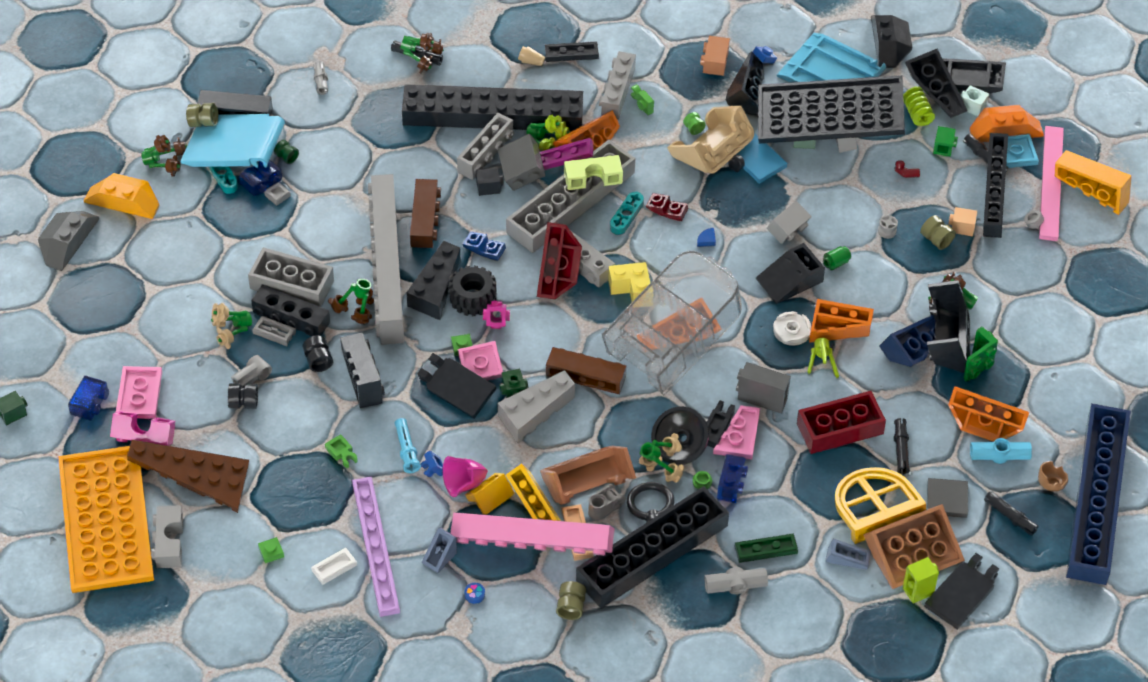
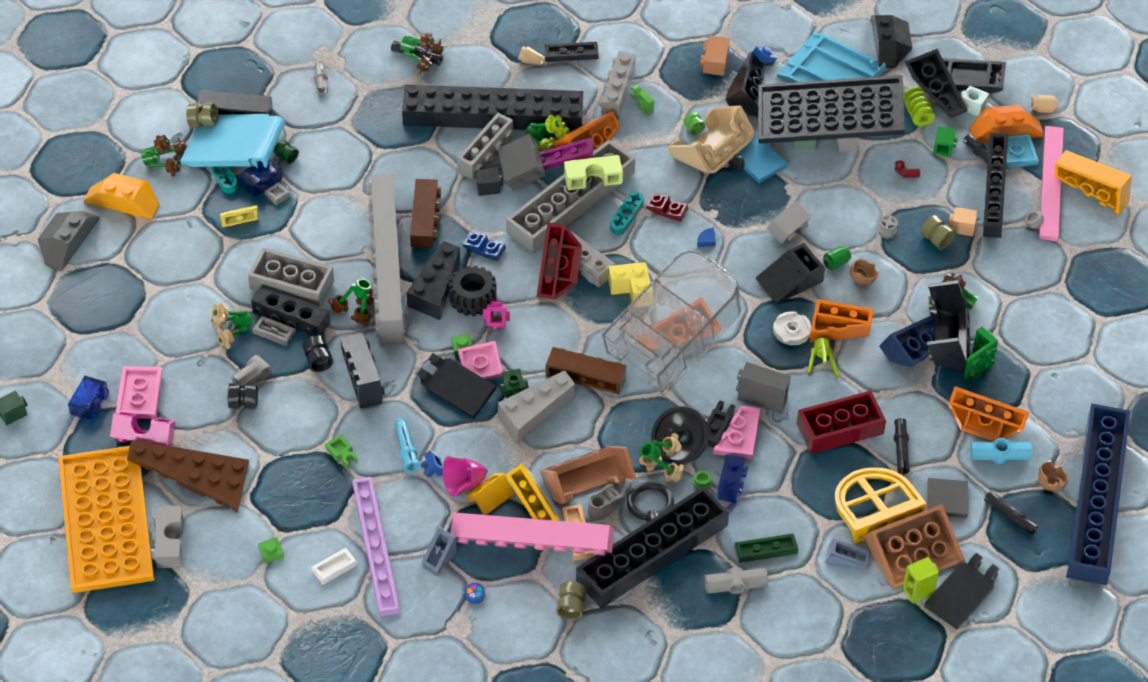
(239, 216): none -> light yellow slope
(863, 272): none -> medium nougat hair
(1044, 103): none -> tan brick

